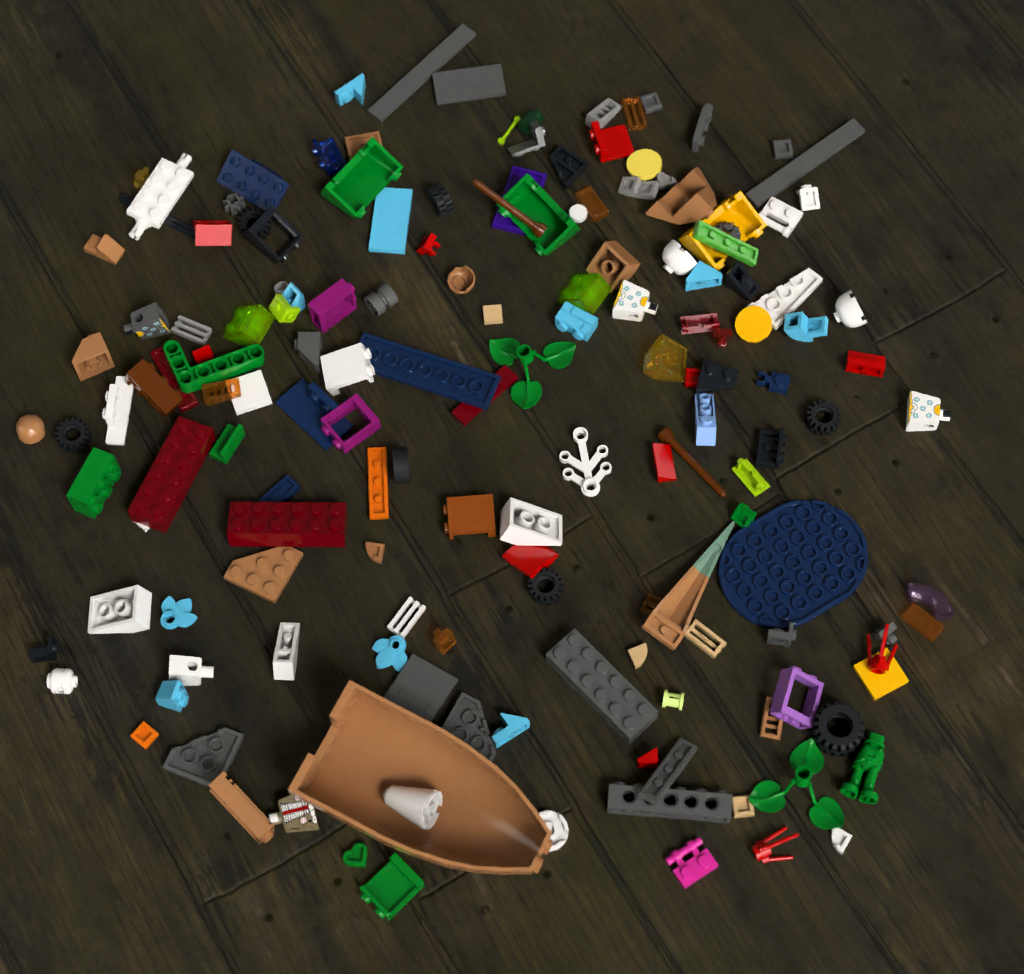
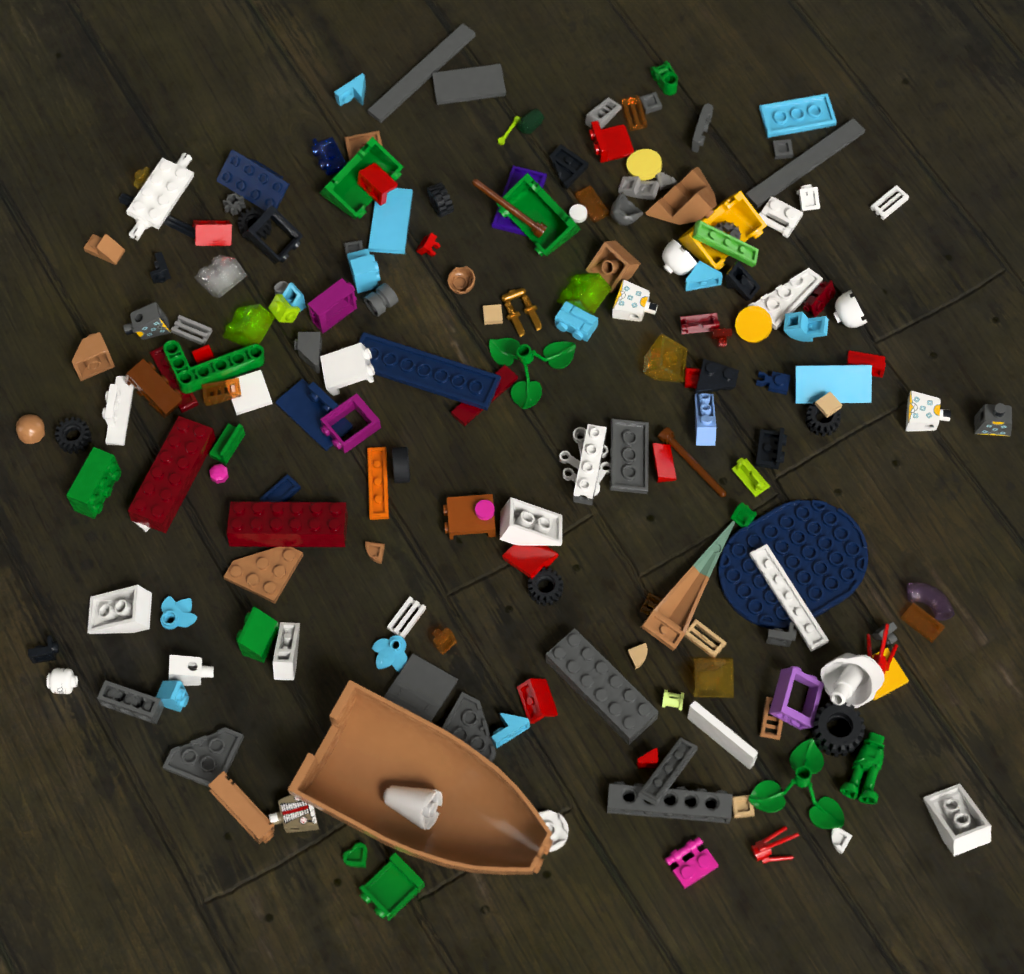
(130, 702): none -> dark grey brick
(144, 735): orange tile -> none
(161, 273): none -> black bracket
(219, 473): none -> dark pink tile
(220, 275): none -> clear slope
(257, 635): none -> green slope
(353, 247): none -> dark grey tile
(364, 270): none -> medium azure brick
(376, 183): none -> red panel
(484, 510): none -> dark pink tile
(513, 315): none -> pearl gold piece
(534, 144): dark grey bracket -> none
(537, 699): none -> red panel
(589, 464): none -> white piece
(624, 211): none -> dark grey hair
(629, 456): none -> dark grey tile
(665, 78): none -> green piece
(713, 677): none -> clear yellow slope
(722, 735): none -> white tile
(789, 597): none -> white tile
(797, 115): none -> medium azure tile
(824, 294): none -> dark red hinge
(828, 404): none -> tan tile
(845, 382): none -> medium azure tile
(852, 679): none -> white piece
(879, 211): none -> white tile
(958, 819): none -> white slope
(993, 420): none -> dark grey torso

